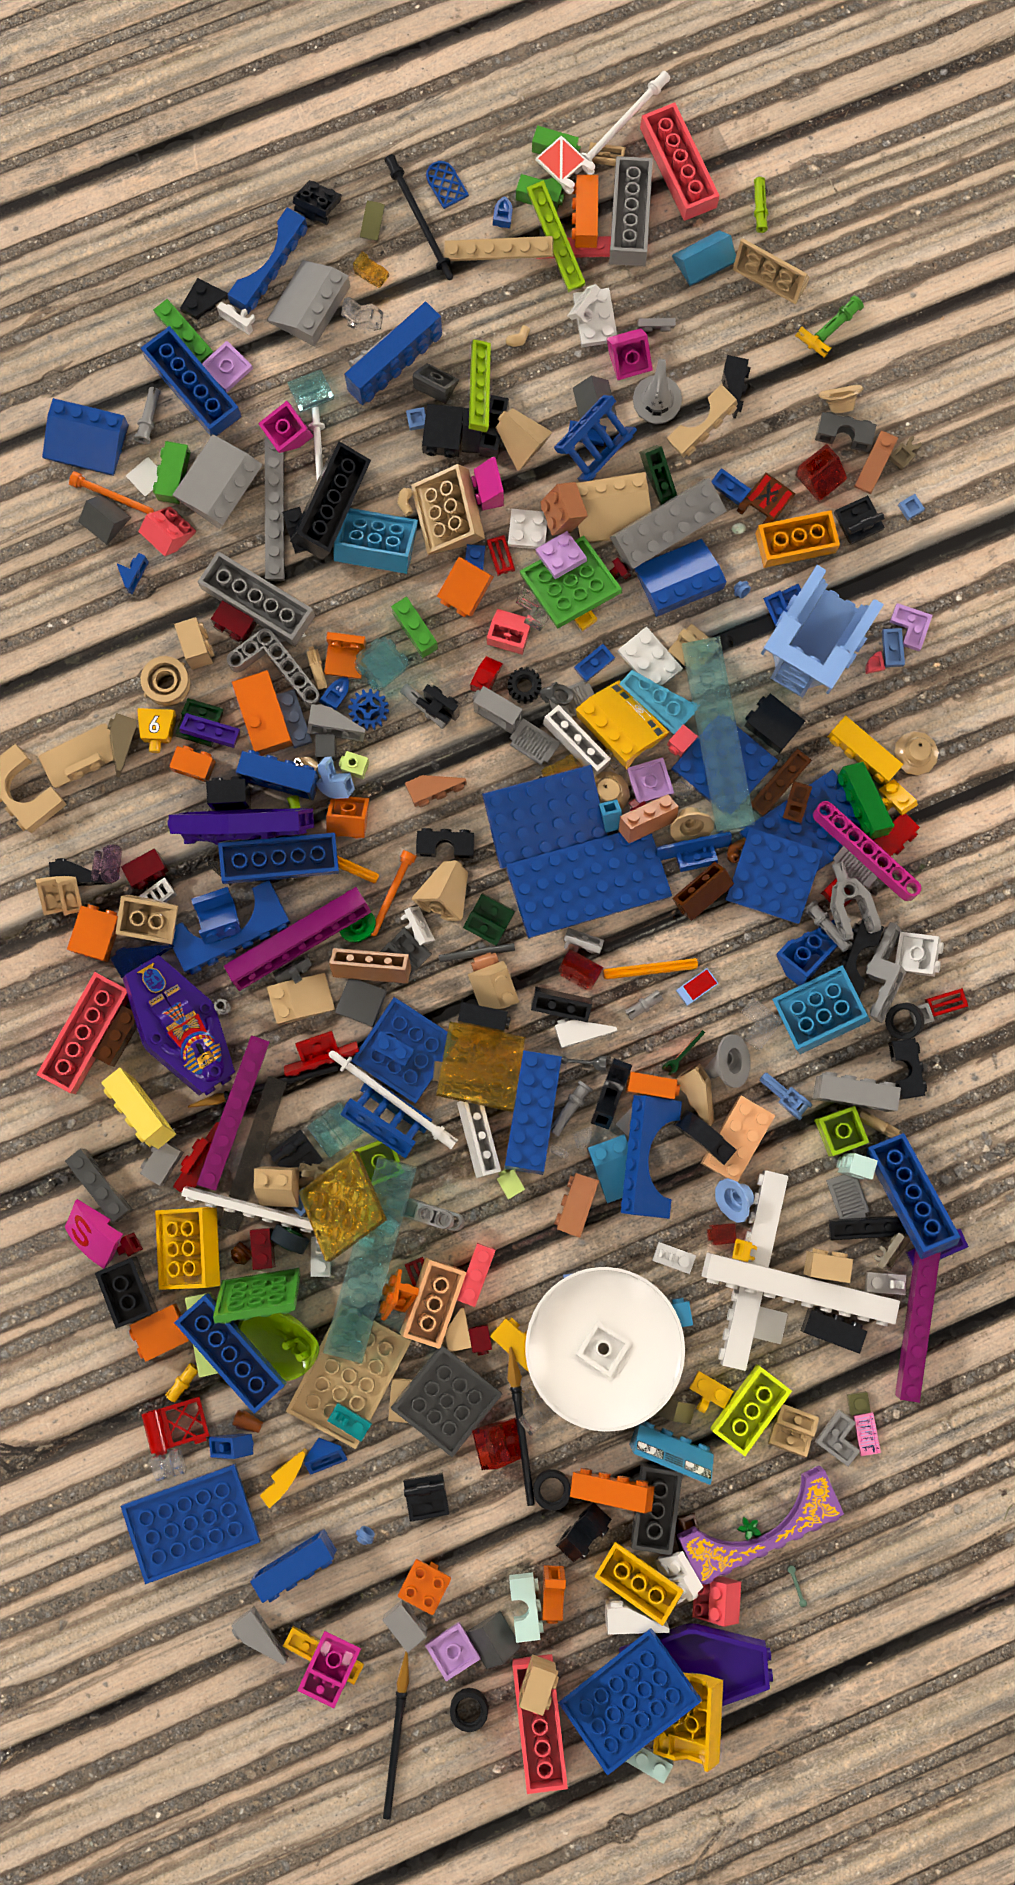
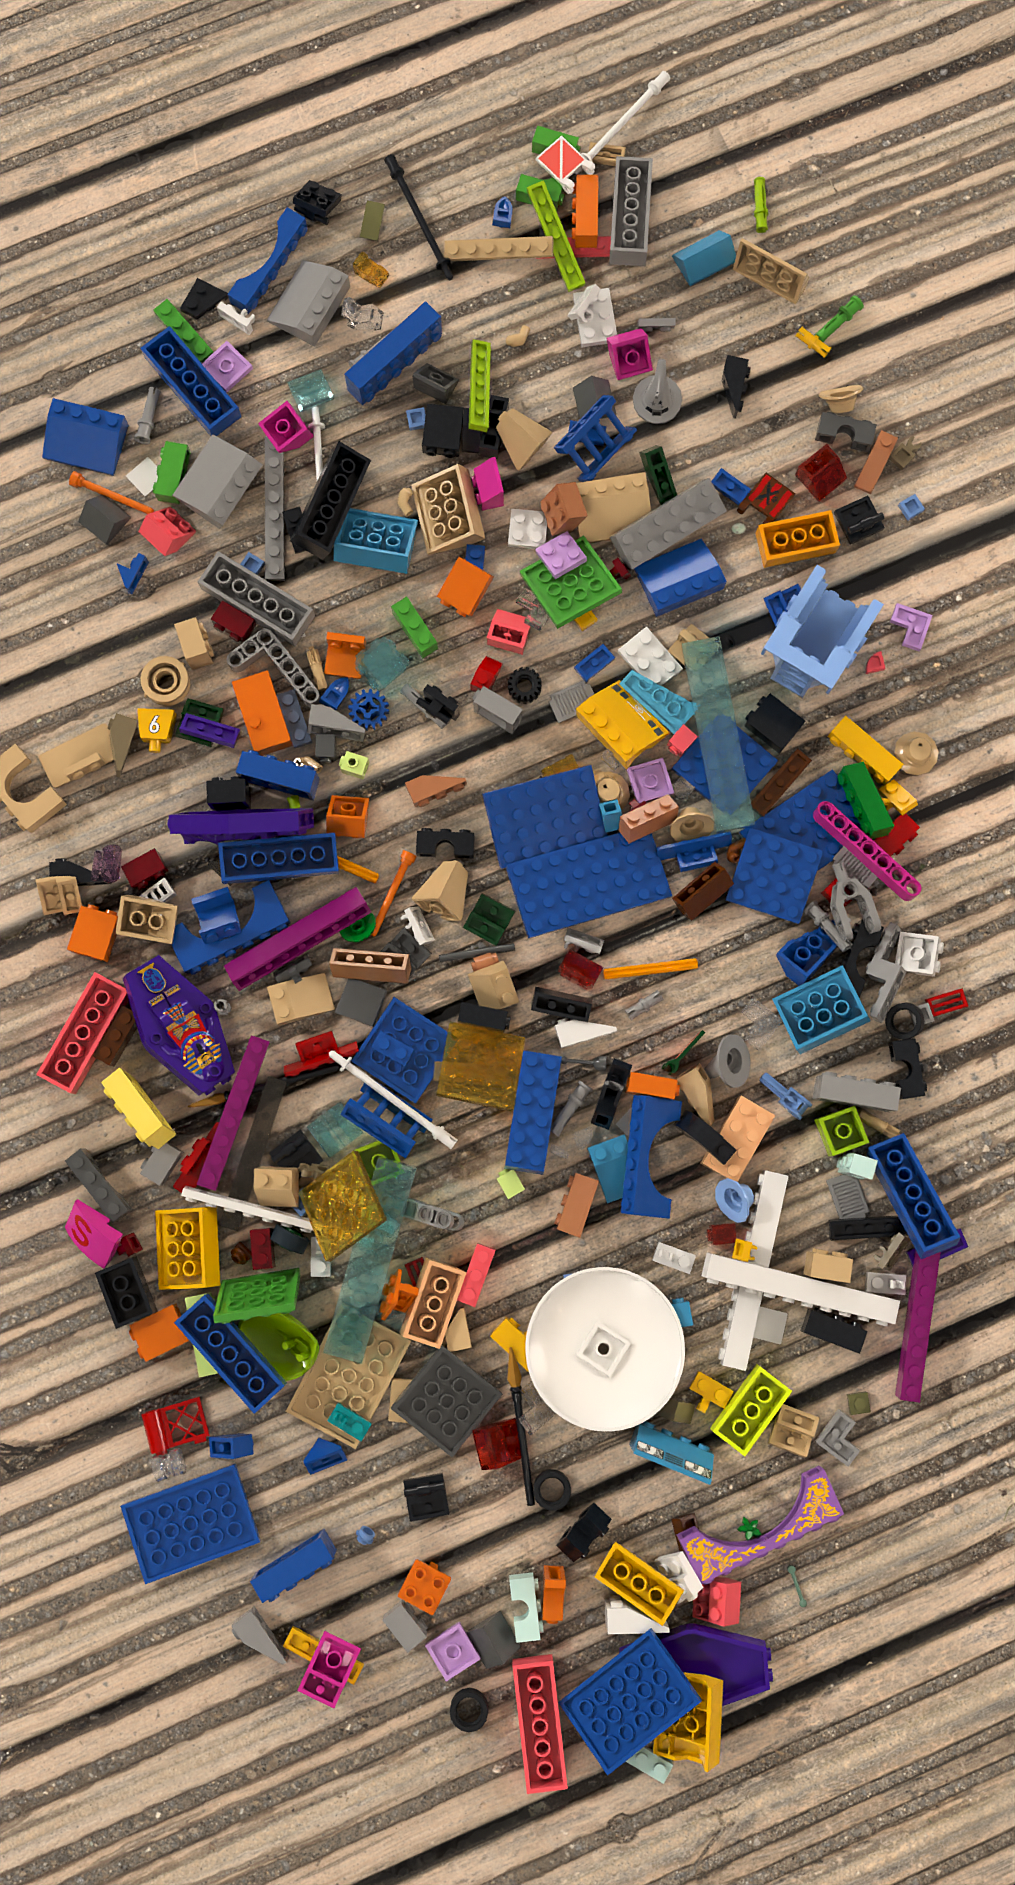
(131, 958): clear blue slope -> none
(182, 1382): yellow pin -> none
(192, 764): orange brick -> none
(247, 1422): dark orange cone -> none
(252, 563): none -> medium blue plate
(283, 1479): yellow slope -> none
(333, 784): light blue brick -> none
(402, 1684): black piece -> none
(432, 185): blue window -> none
(479, 1139): white brick -> none
(480, 1339): dark red brick -> none
(505, 570): red tile -> none
(533, 742): light grey window -> none
(537, 1685): tan brick -> none
(548, 693): dark grey piece -> none
(576, 740): white brick -> none
(612, 1491): orange brick -> none
(656, 1529): dark grey brick -> none
(679, 161): coral brick -> none
(685, 439): tan arch -> none
(696, 987): red tile -> none
(741, 589): medium blue plate -> none
(797, 802): reddish brown slope -> none
(866, 1434): bright pink tile -> none
(893, 647): medium blue plate -> none

